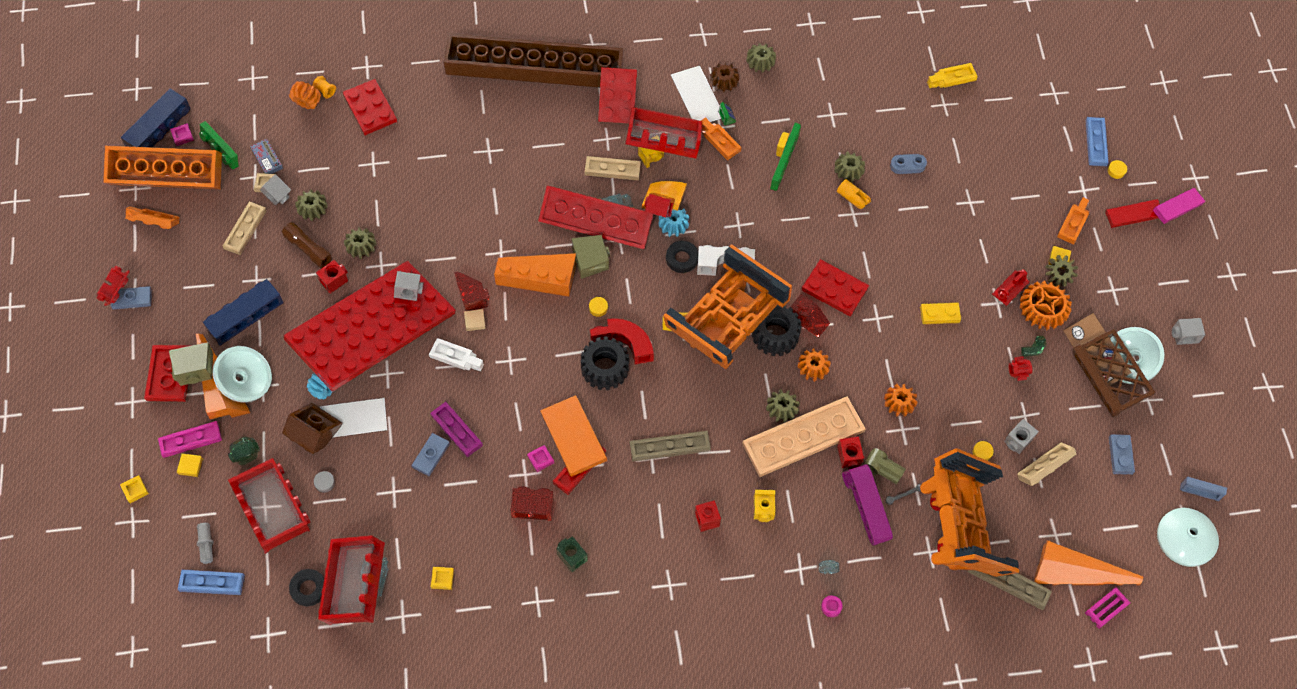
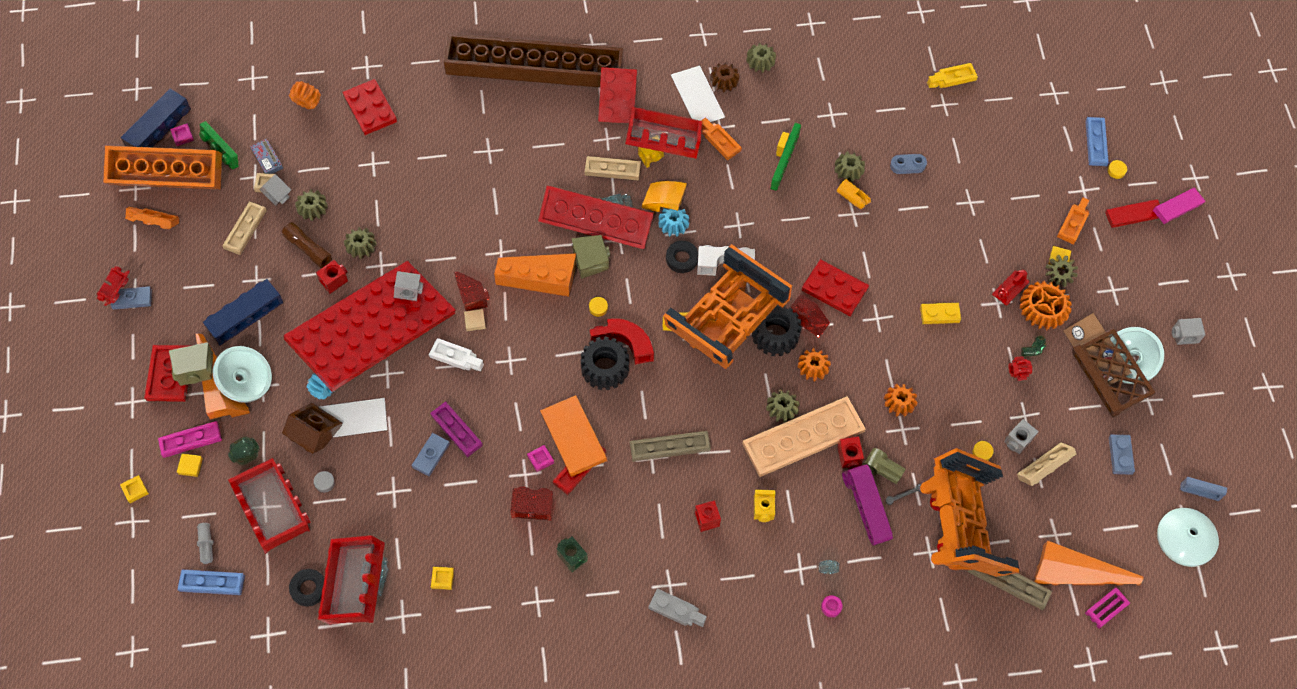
(324, 87): light orange bush -> none
(659, 205): red brick -> none
(676, 609): none -> light grey hinge
(726, 114): green slope -> none

